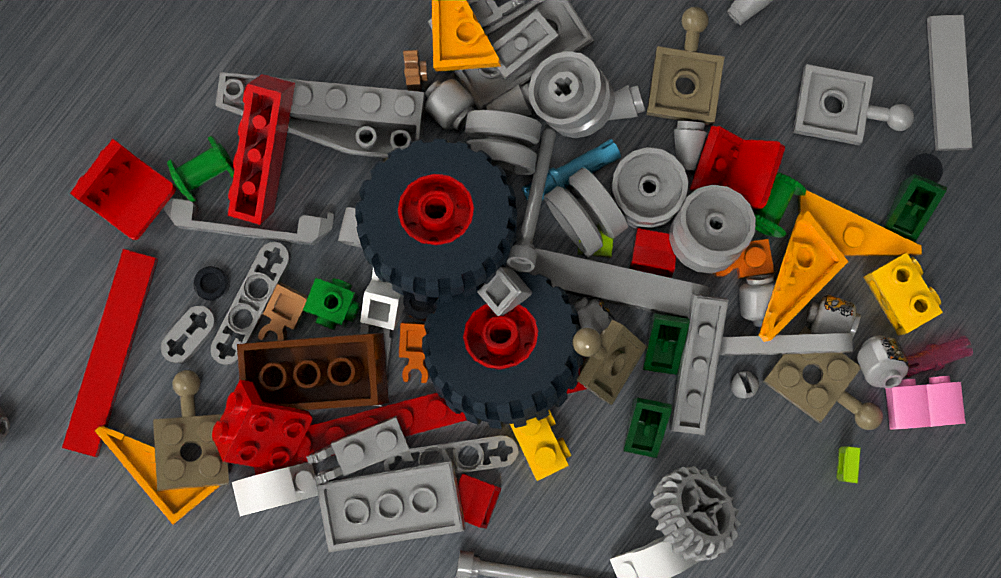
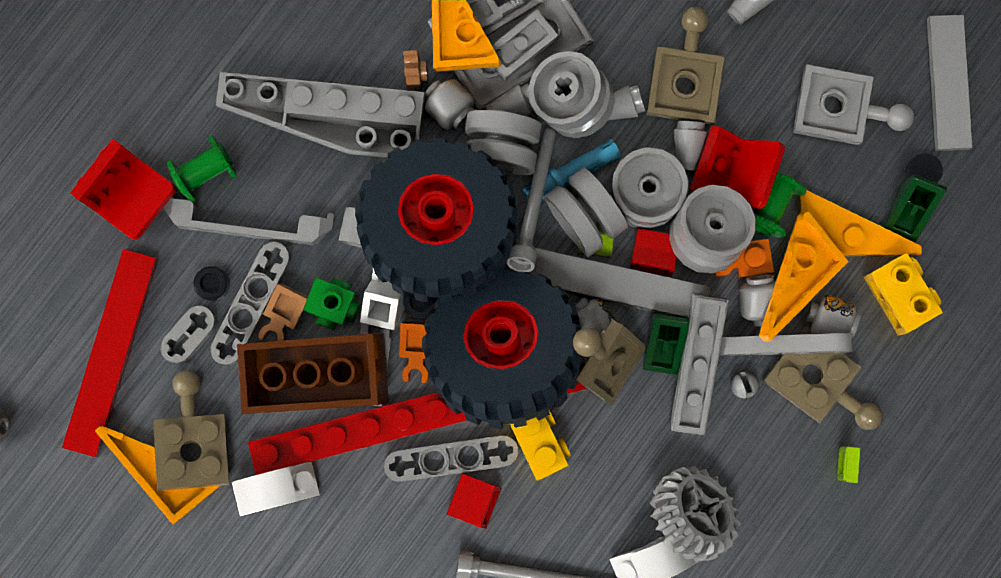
(258, 431): red bracket -> none
(260, 148): red brick -> none
(361, 449): light grey hinge -> none
(391, 506): light grey tile -> none
(504, 291): light grey slope -> none
(646, 427): dark green slope -> none
(883, 361): light grey head -> none
(925, 405): bright pink brick -> none
(937, 356): clear pink pin -> none

